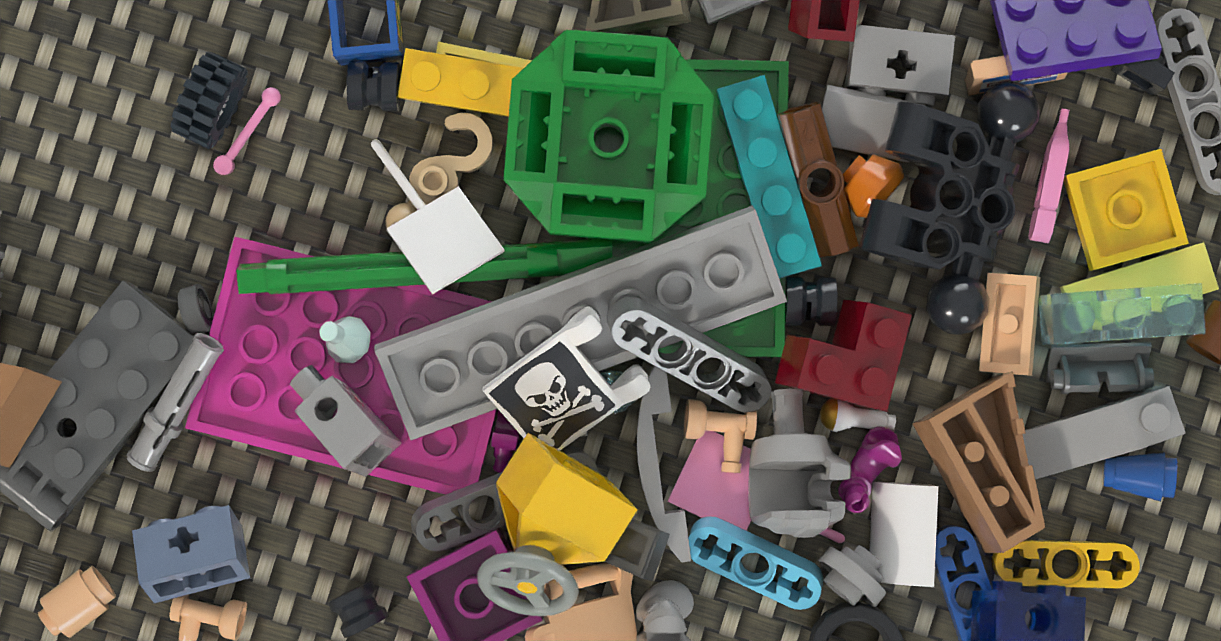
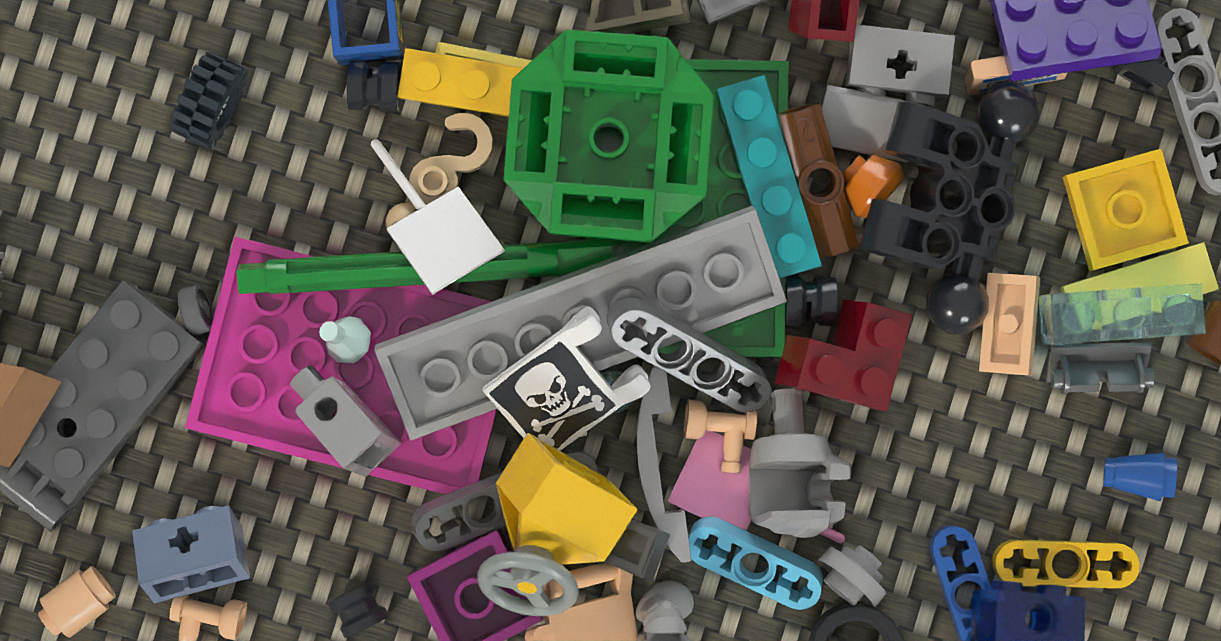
(165, 419): light grey pin -> none
(224, 164): bright pink hinge -> none
(504, 442): magenta piece -> none
(840, 415): white piece -> none
(875, 454): magenta piece -> none
(904, 532): white brick -> none
(985, 463): medium nougat wedge -> none
(1050, 182): bright pink piece -> none
(1103, 431): light grey slope -> none

